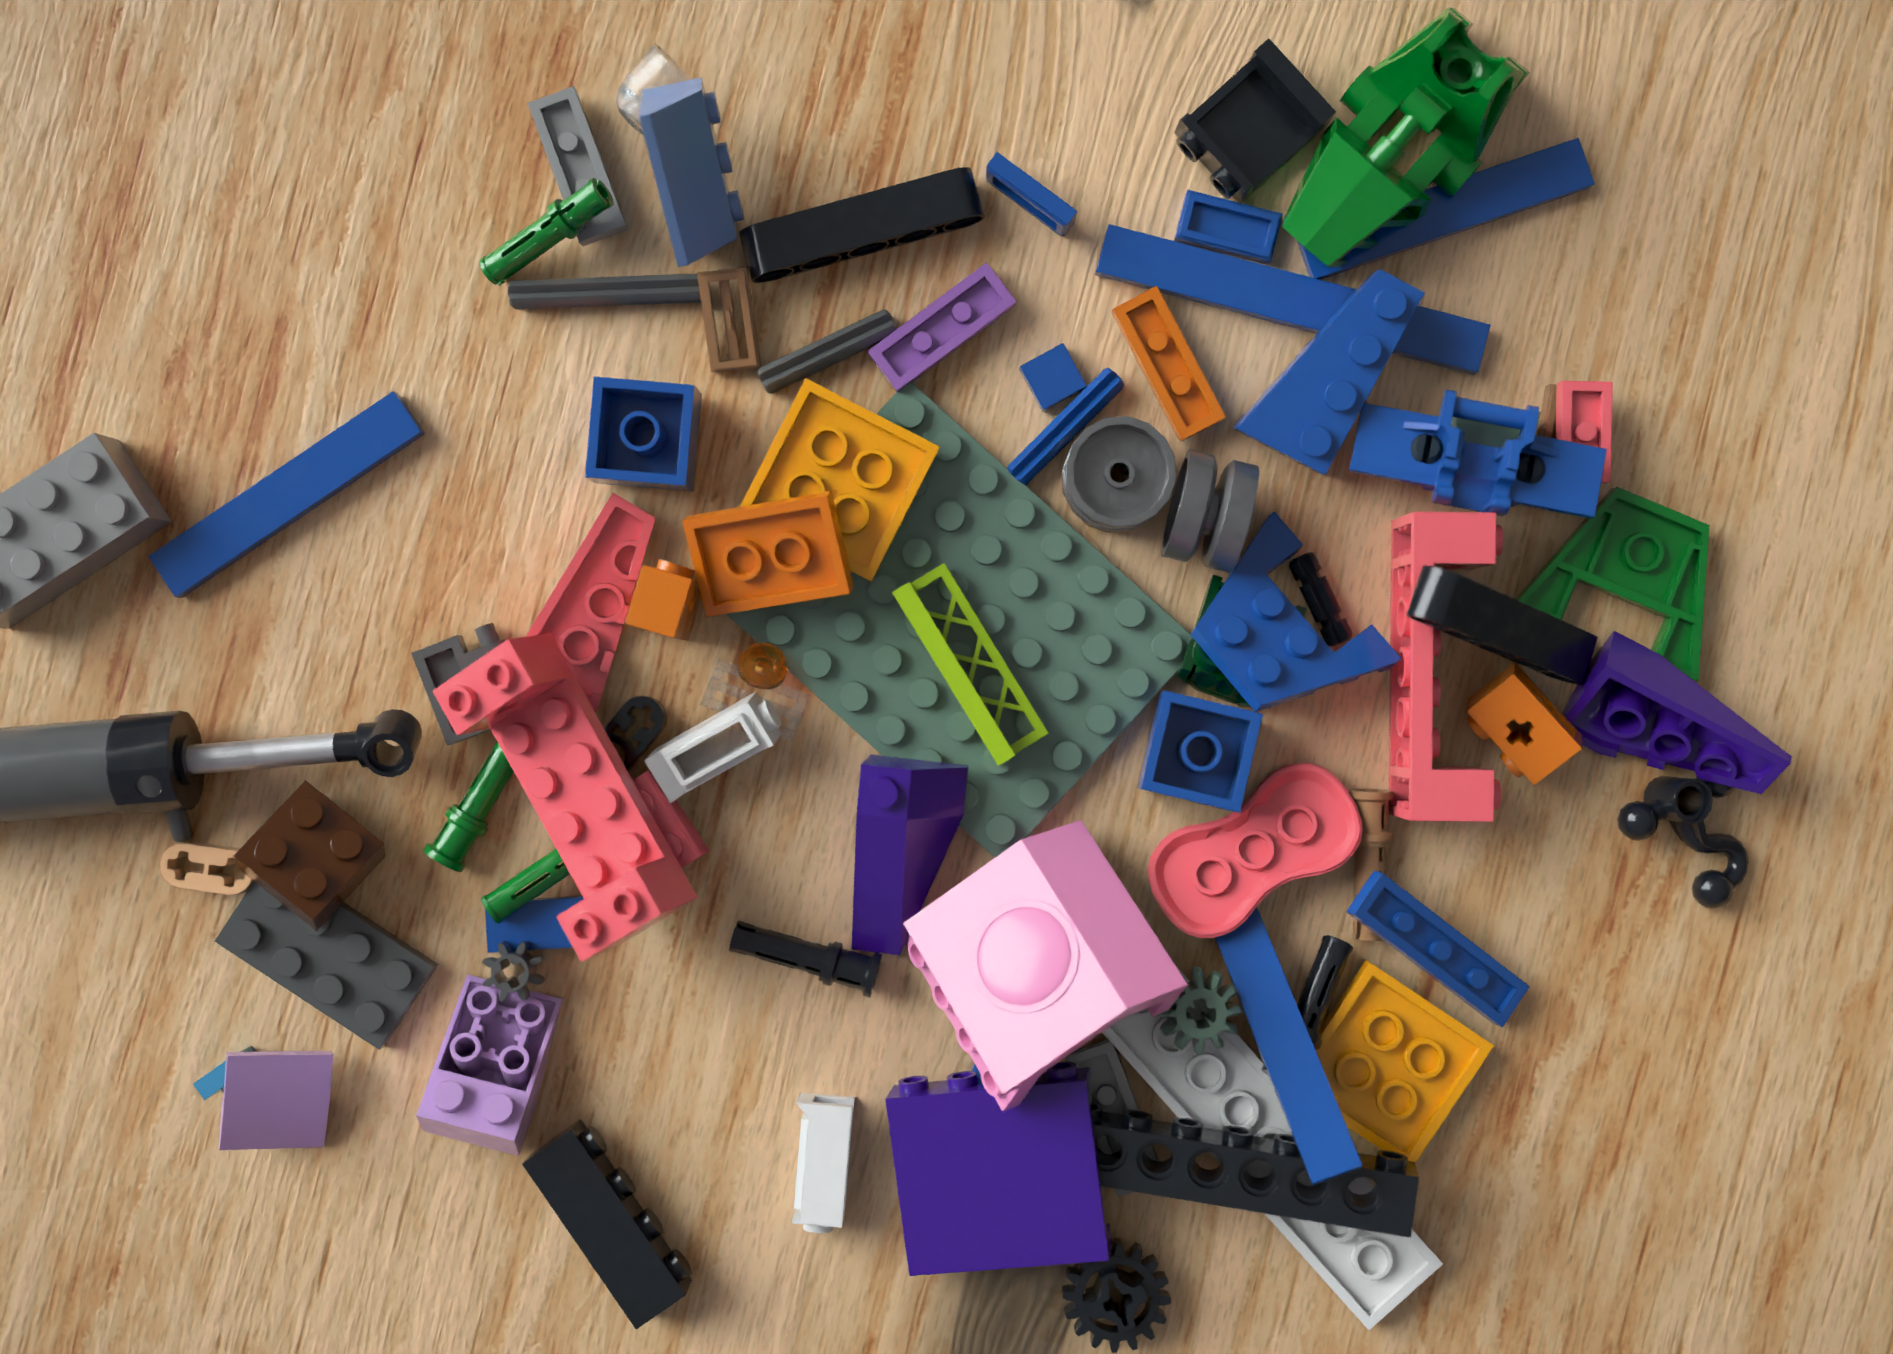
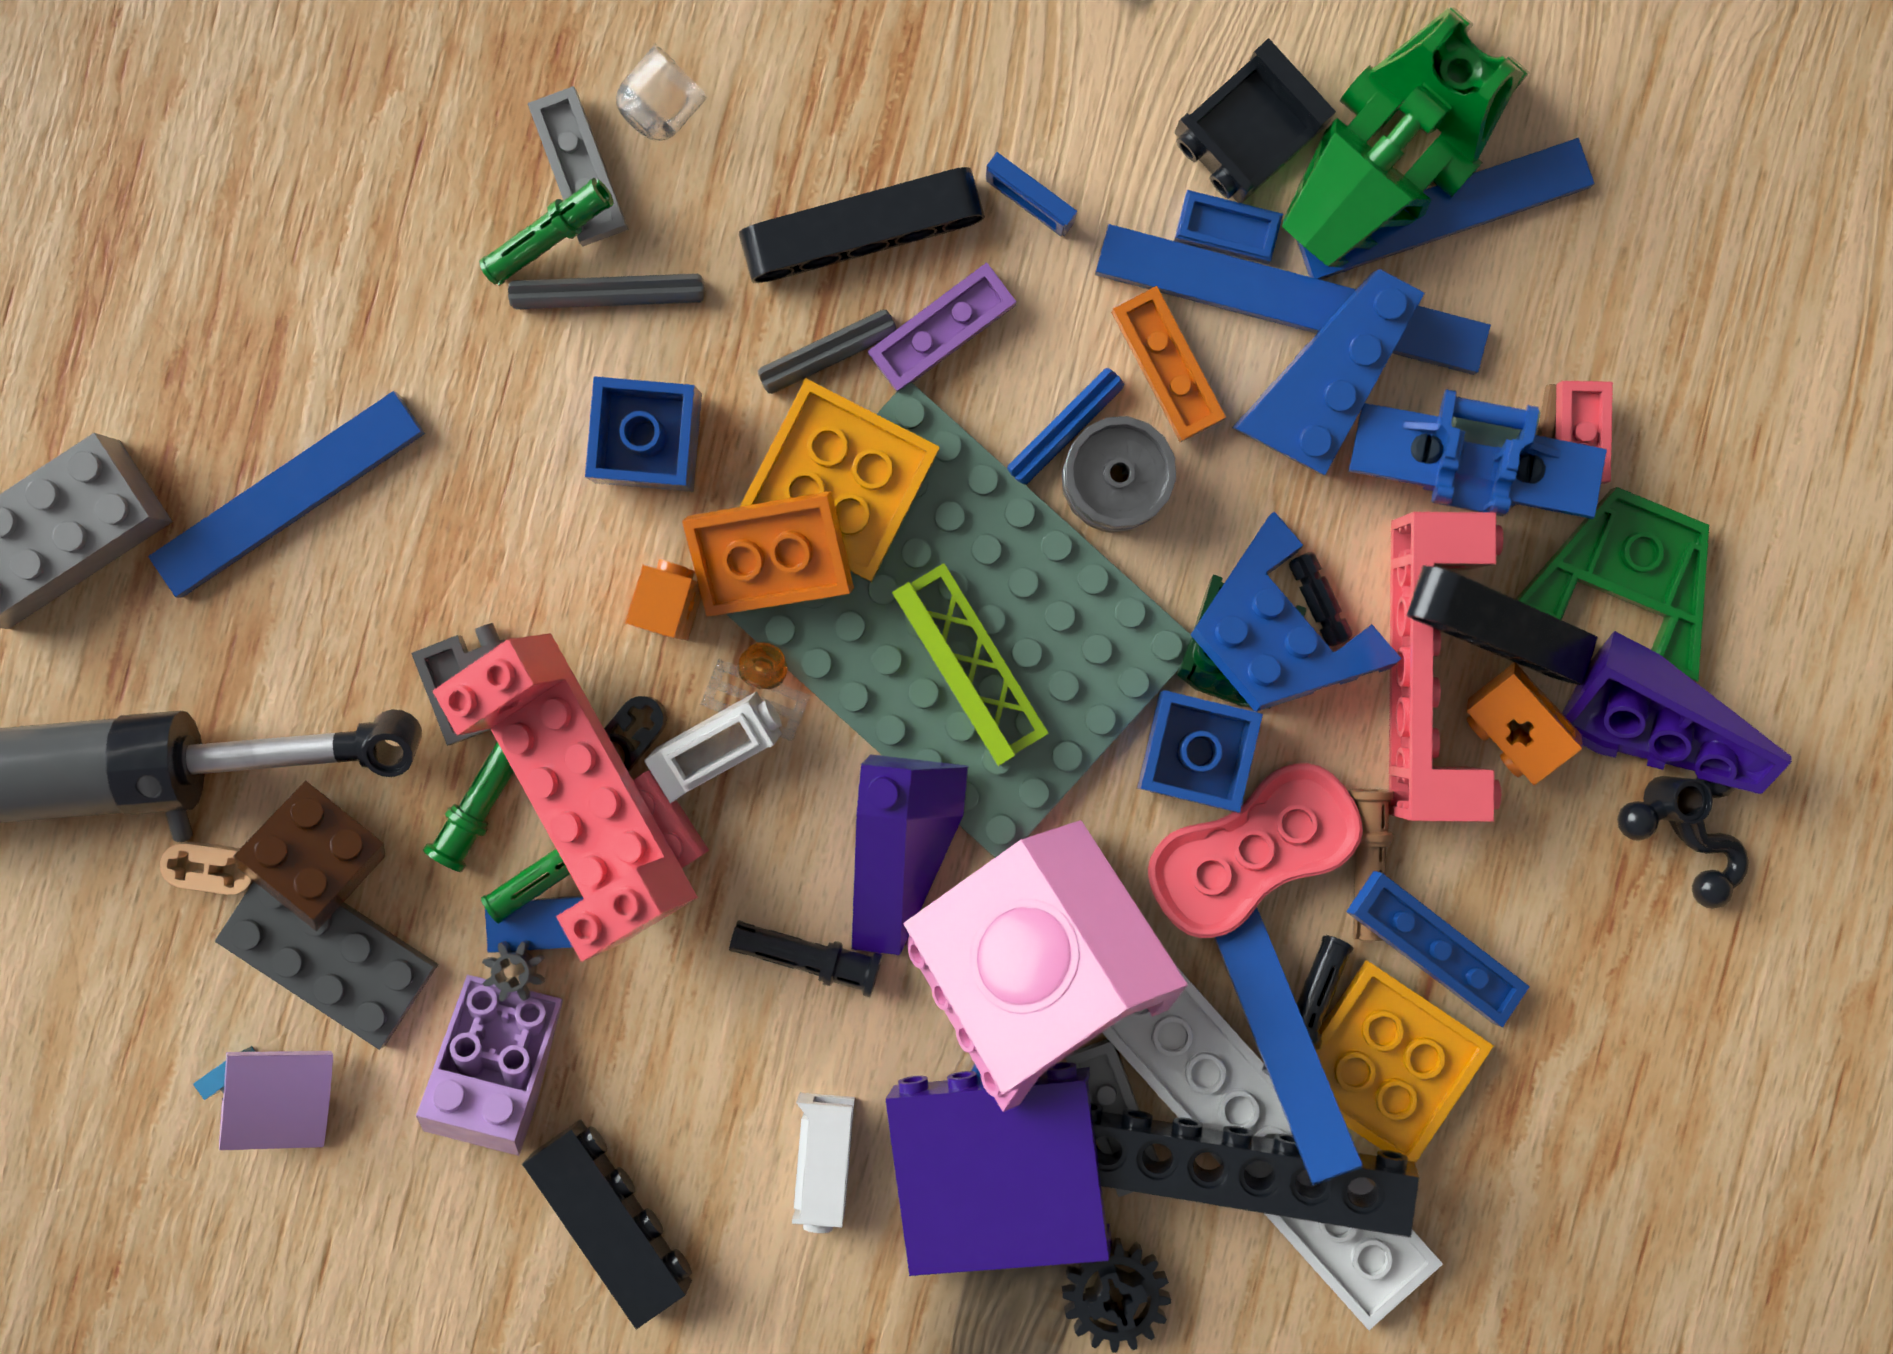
(595, 594): coral wing -> none
(690, 168): medium blue slope -> none
(724, 277): medium nougat tile -> none
(1052, 377): blue tile -> none
(1212, 1023): sand green gear -> none
(1218, 512): flat silver wheel -> none

